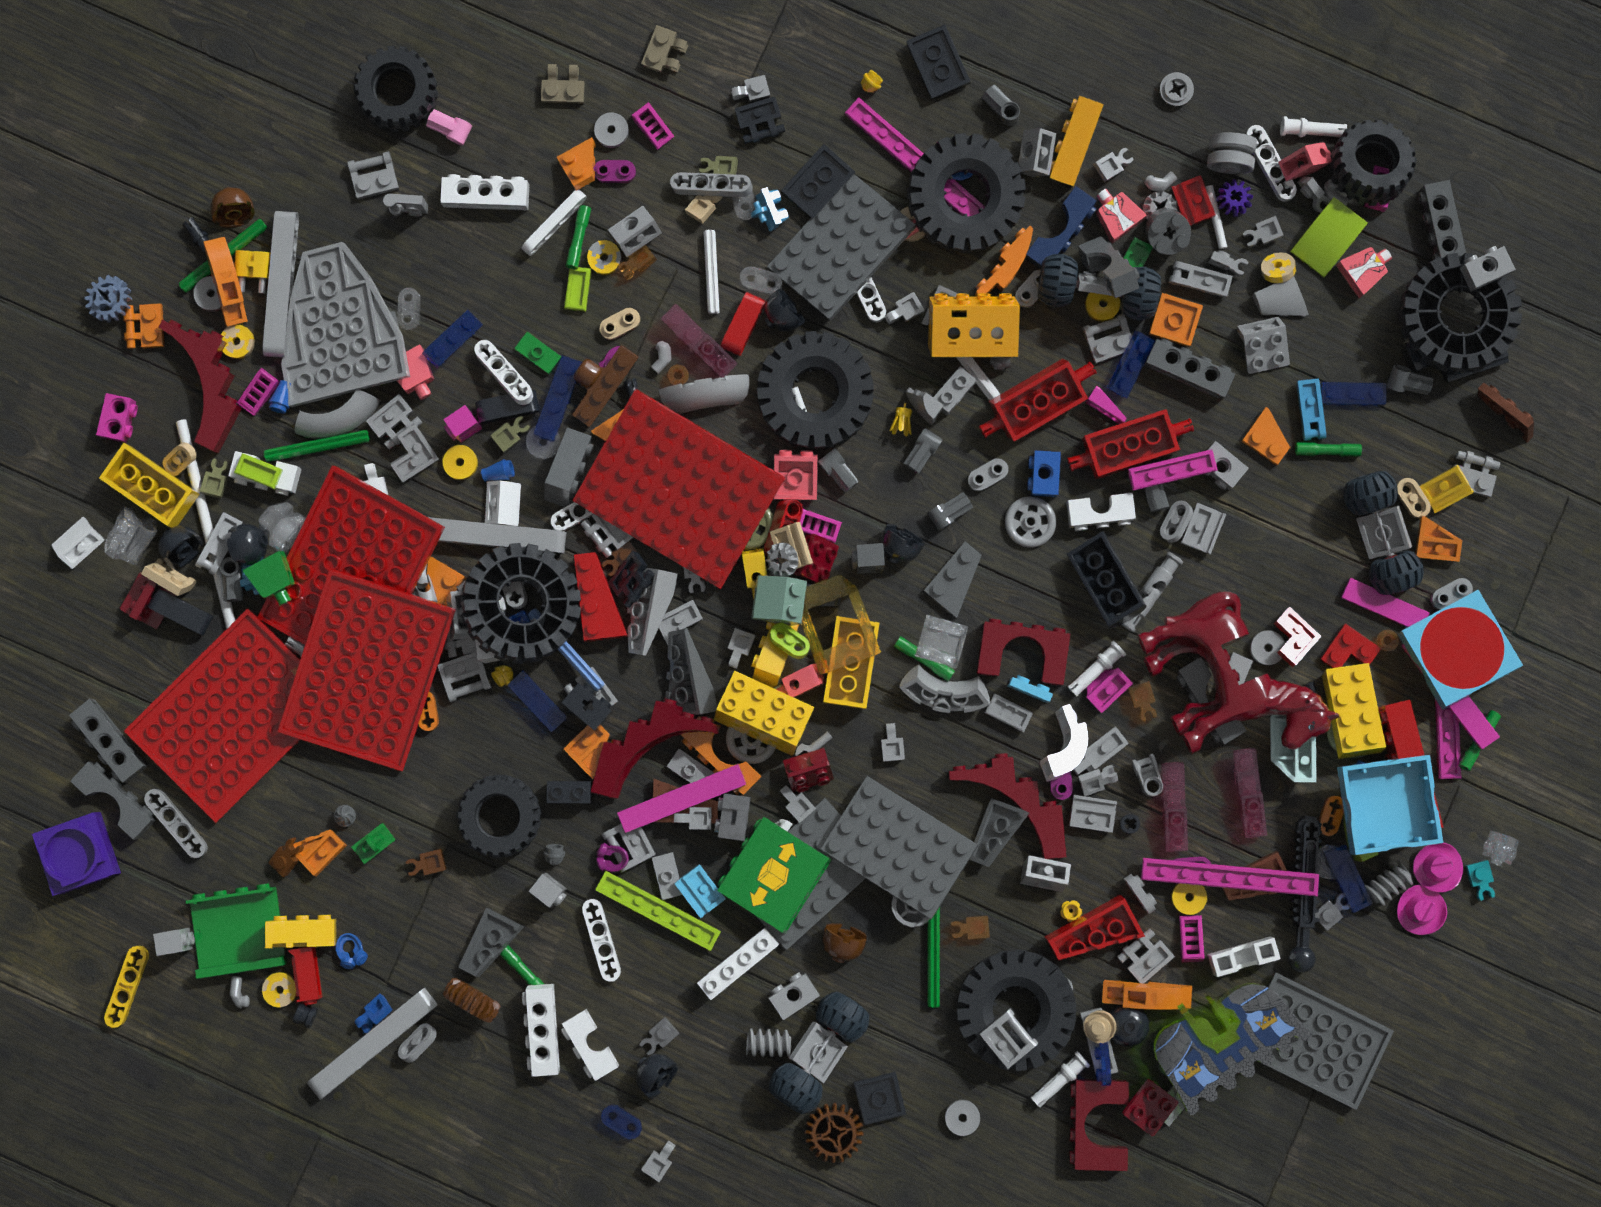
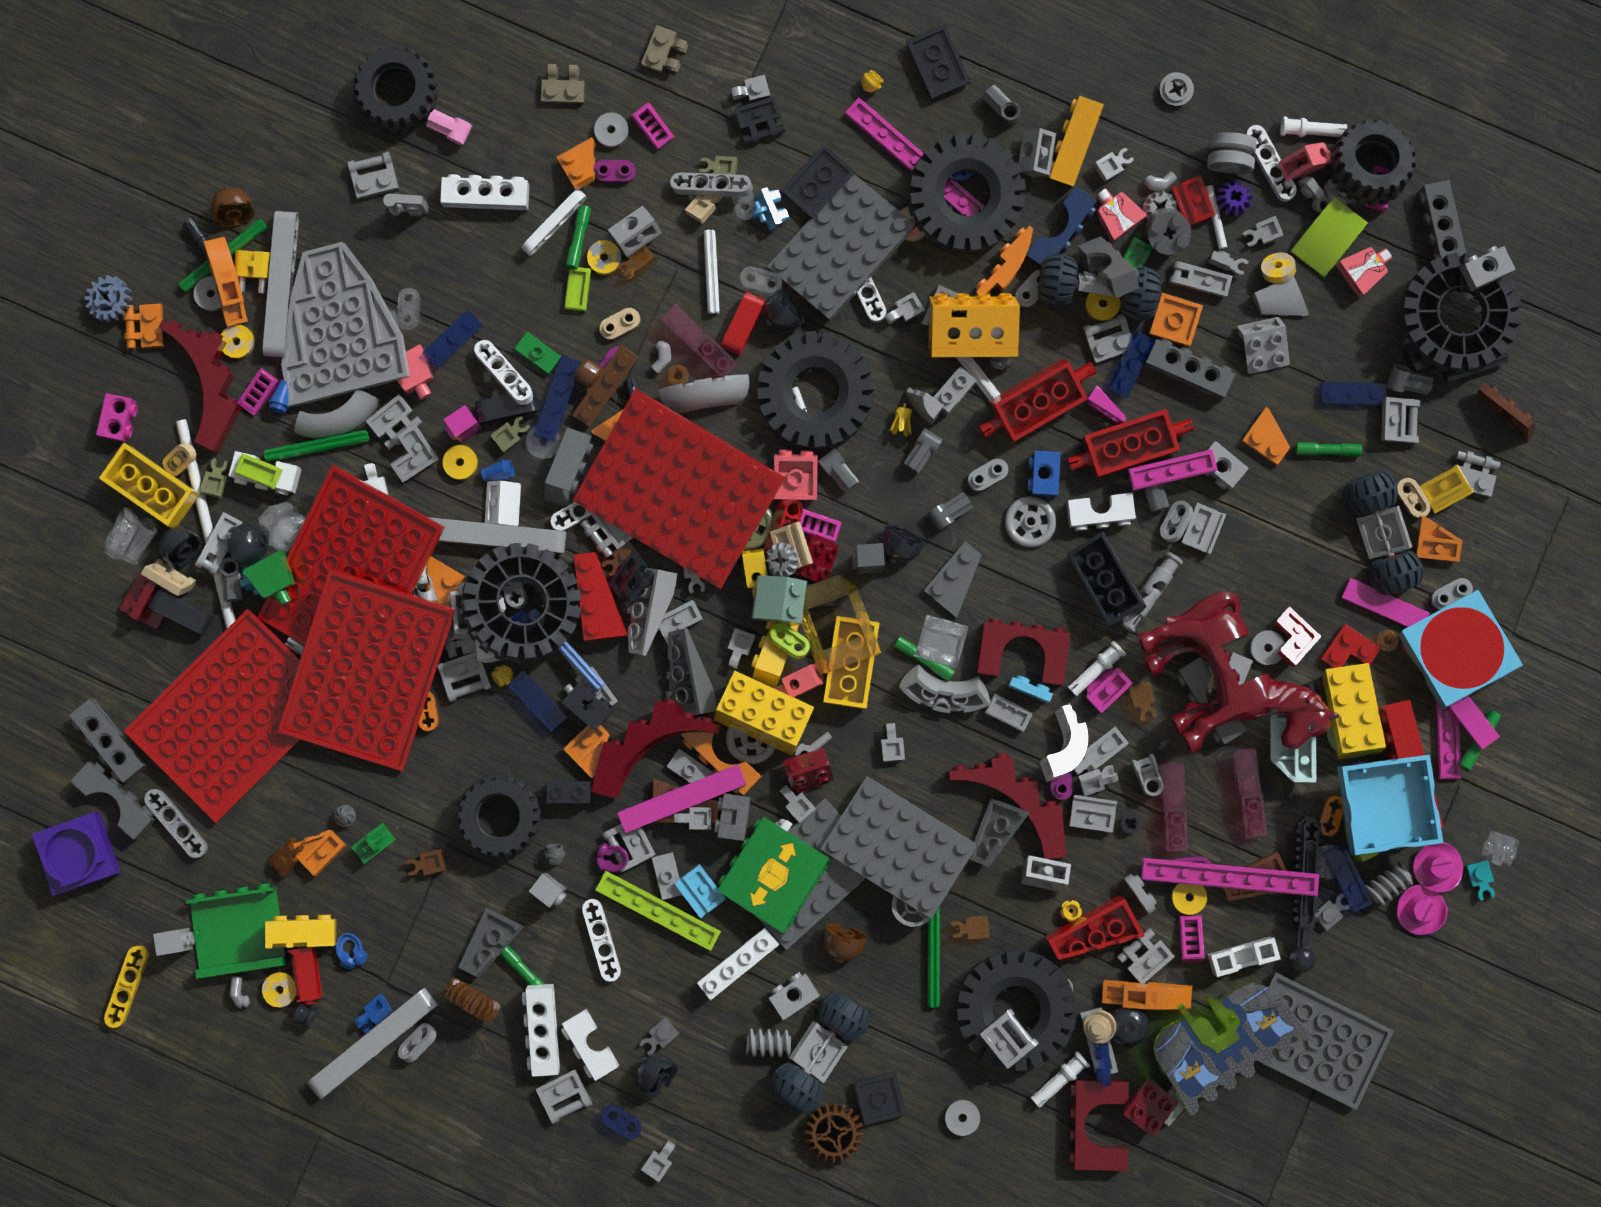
(77, 543): white panel -> none
(561, 1089): none -> light grey plate
(1311, 409): dark azure plate -> none
(1395, 418): none -> light grey plate

